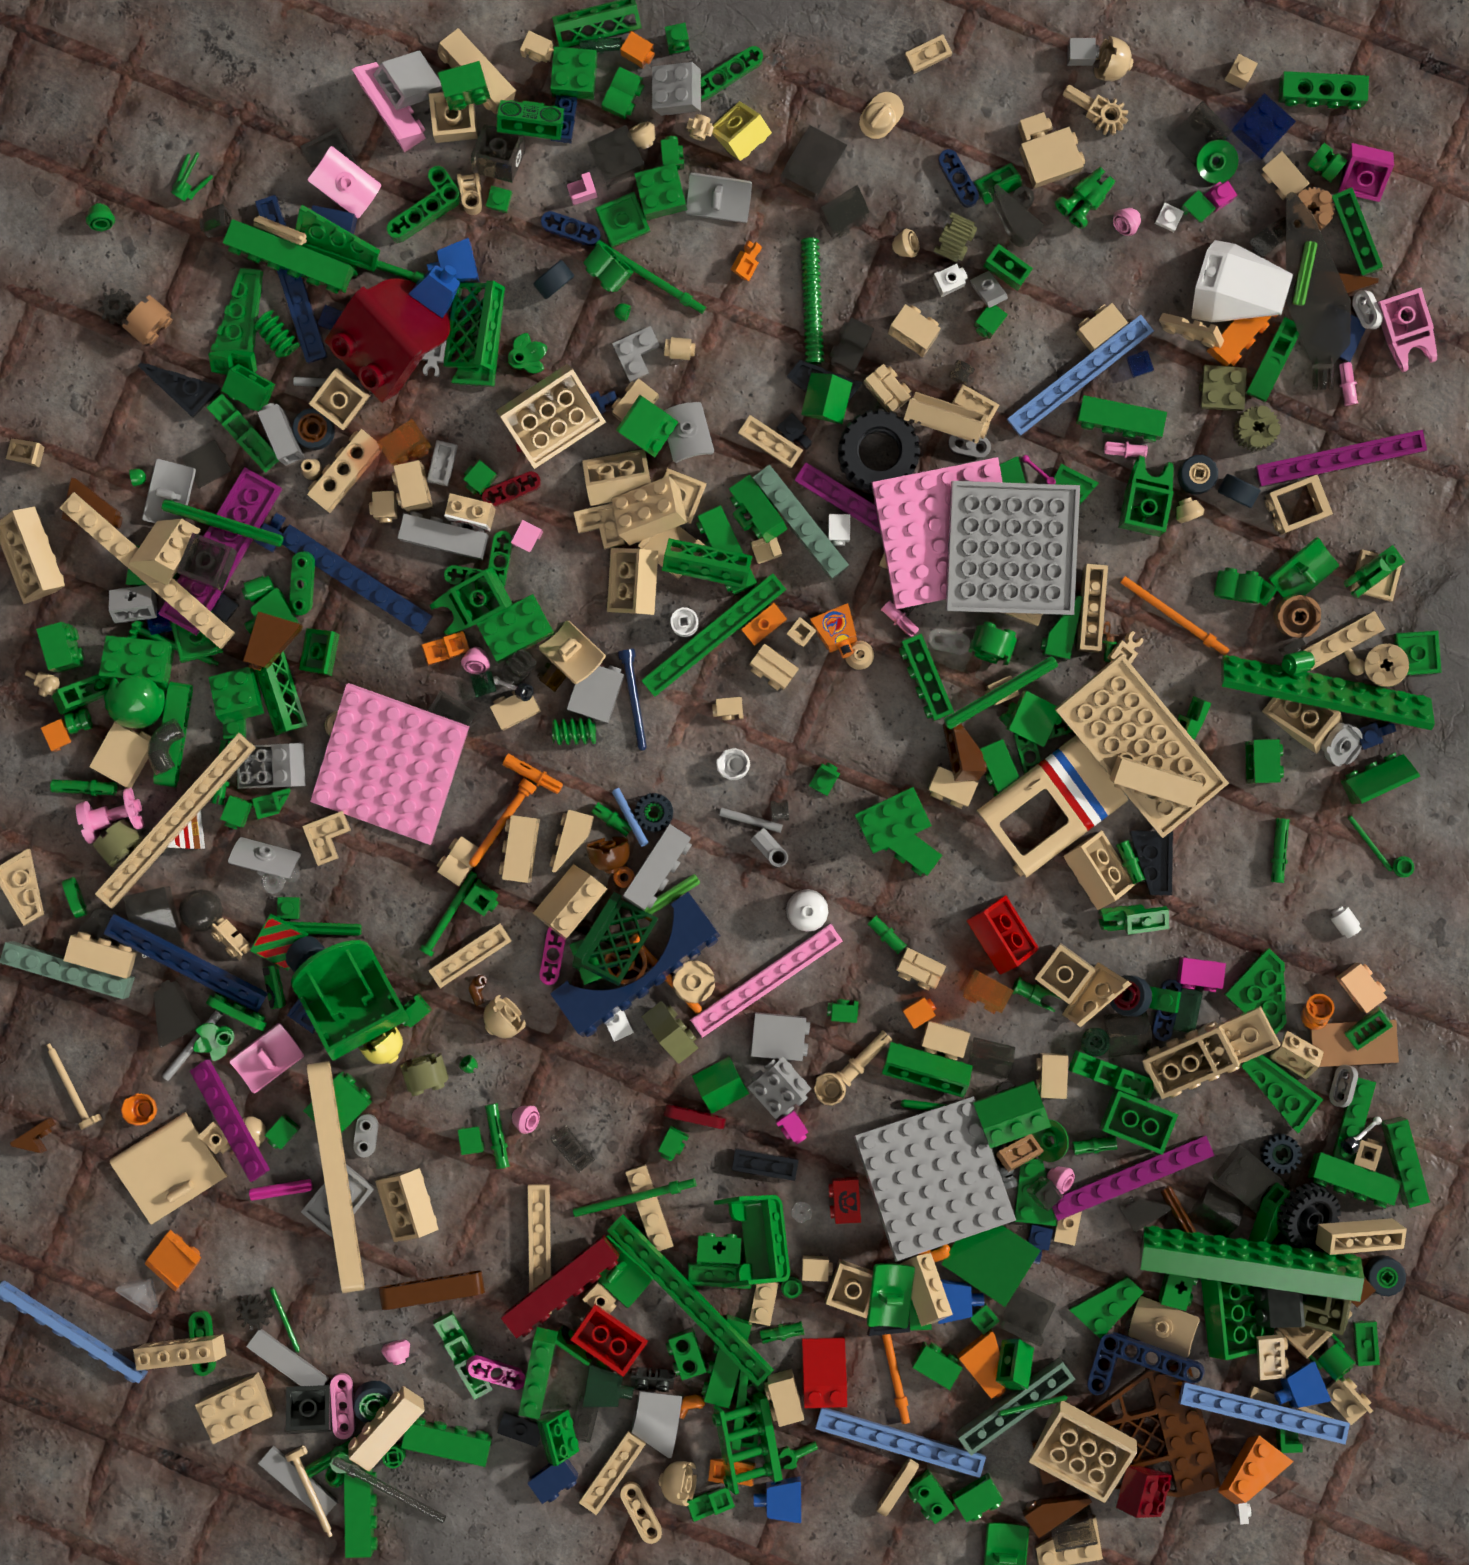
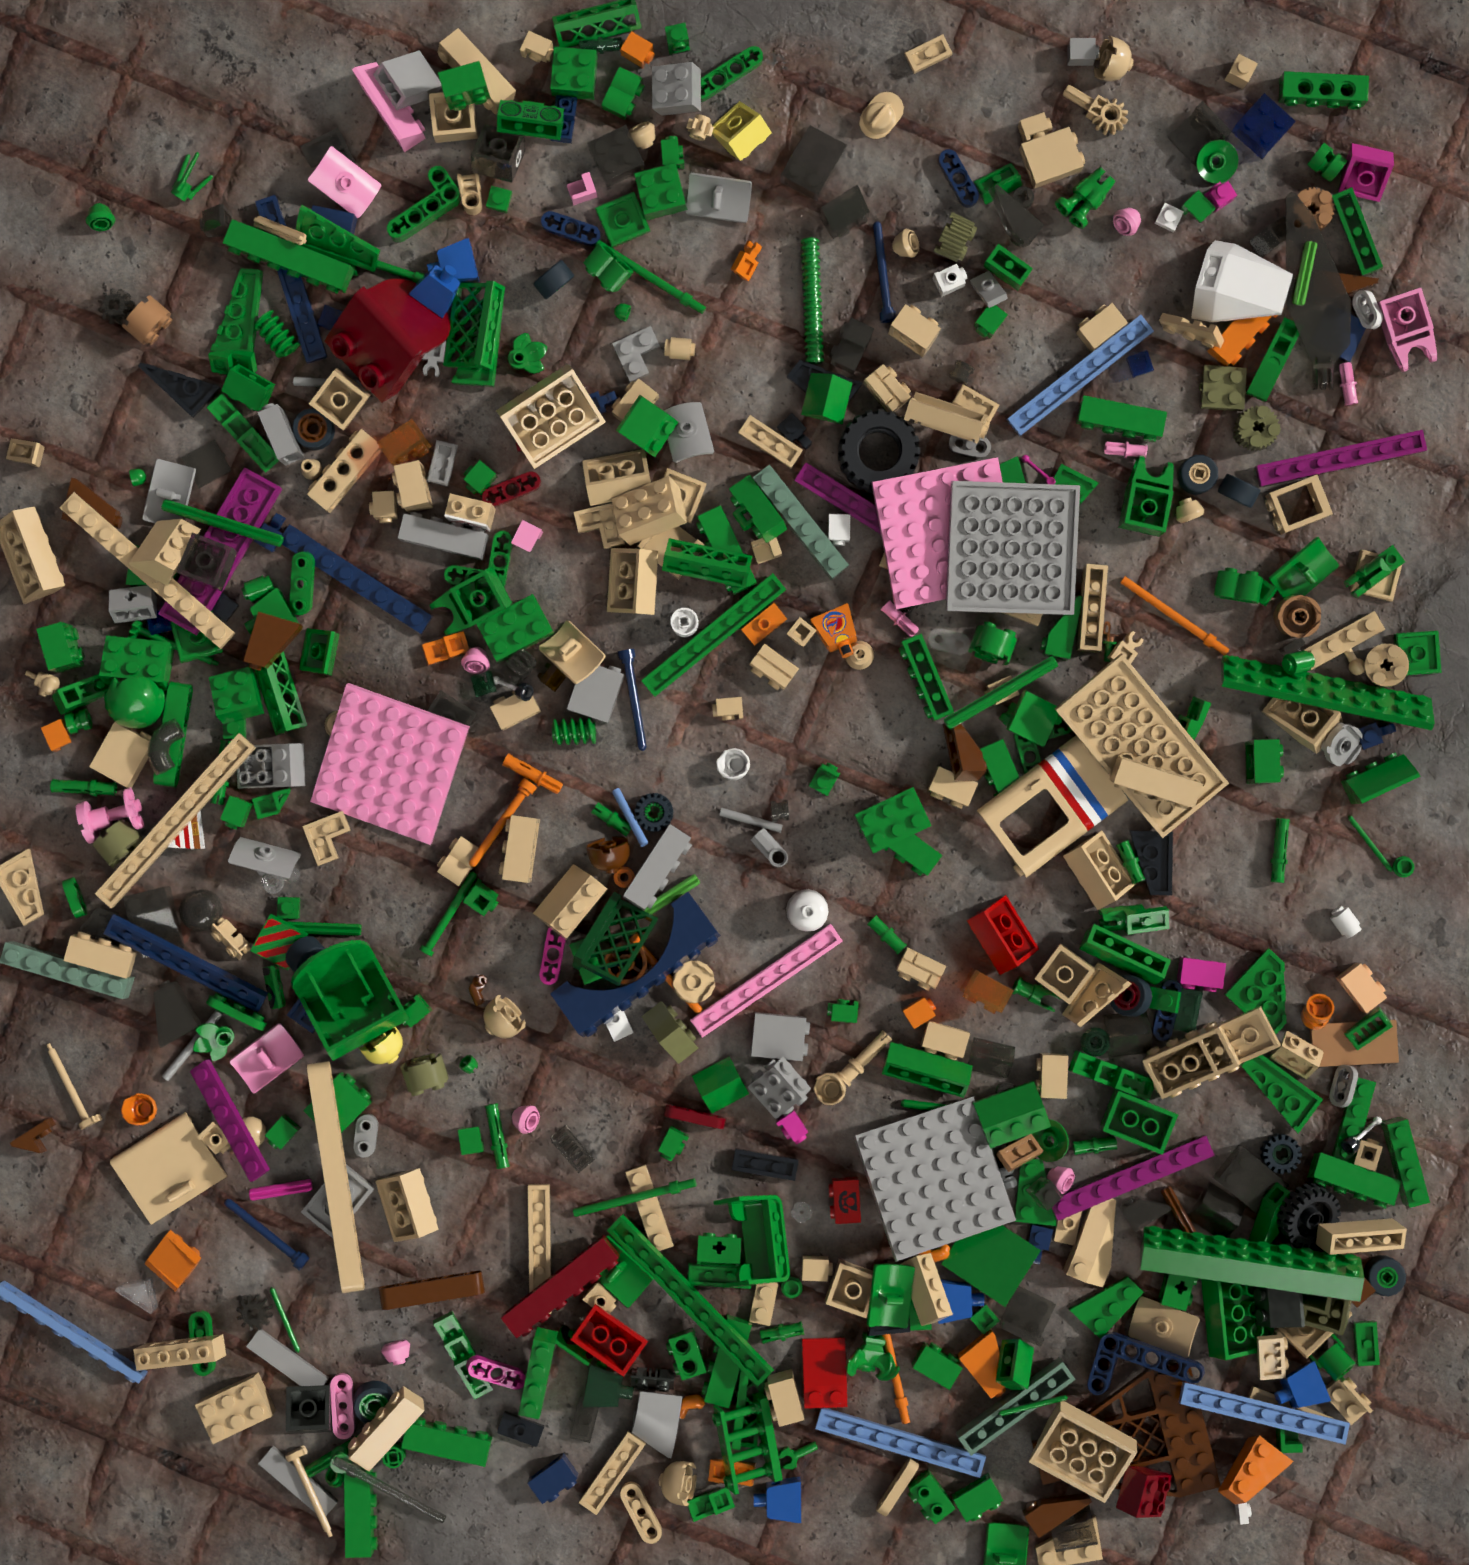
(298, 1259): none -> dark blue piece
(470, 955): tan plate -> none
(558, 1436): green slope -> none
(574, 834): tan slope -> none
(872, 1355): none -> green animal
(887, 313): none -> dark blue piece
(1093, 1247): none -> tan wedge
(1125, 954): none -> green brick
(1284, 175): tan brick -> none

